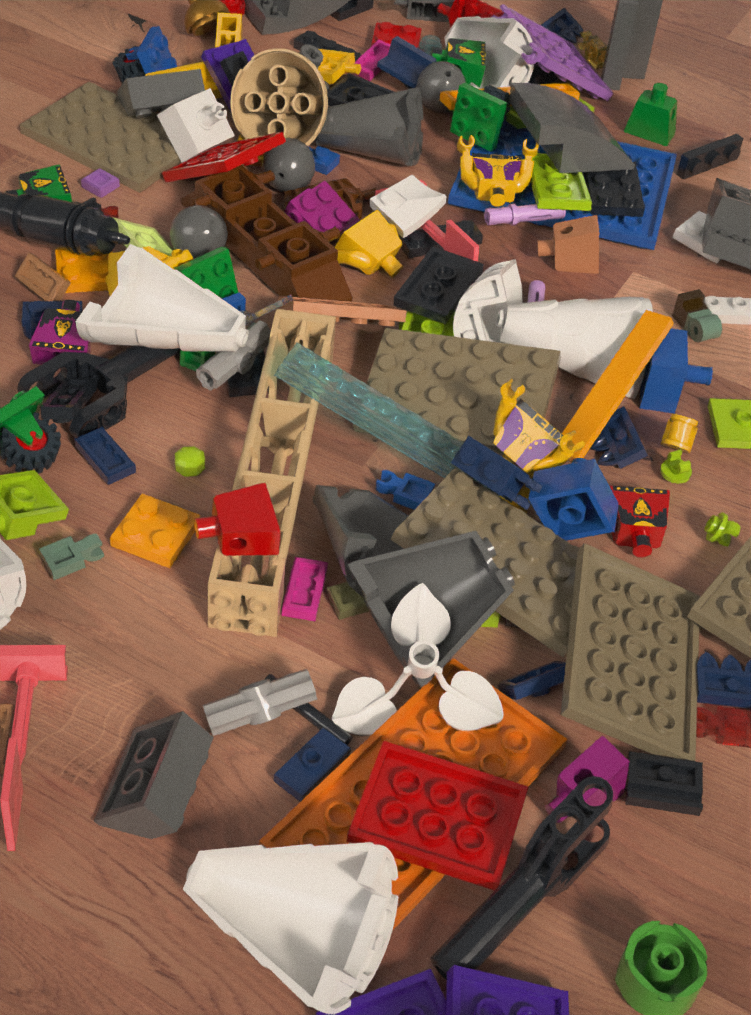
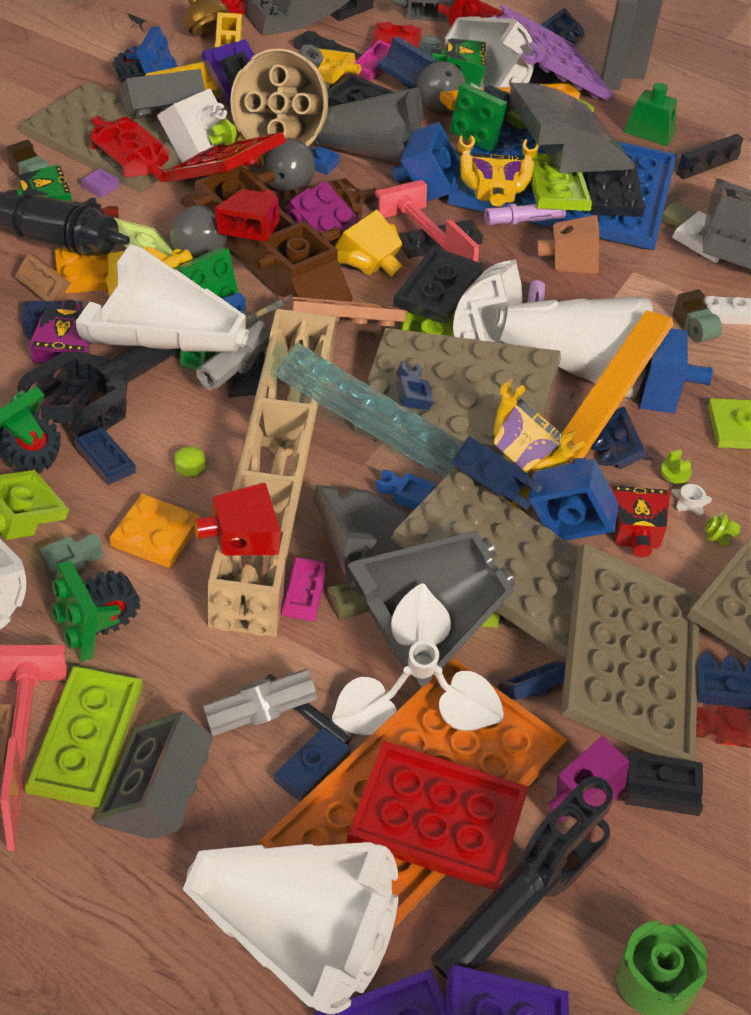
(23, 158): none -> dark brown leg
(84, 737): none -> lime tile
(91, 606): none -> green plate
(130, 146): none -> red plate
(223, 132): none -> lime plate
(248, 215): none -> red torso
(408, 204): white plate -> none
(411, 389): none -> dark blue plate
(431, 159): none -> blue brick
(594, 49): clear yellow plate -> none
(676, 214): none -> olive tile
(680, 433): yellow piece -> none
(685, 498): none -> white plate

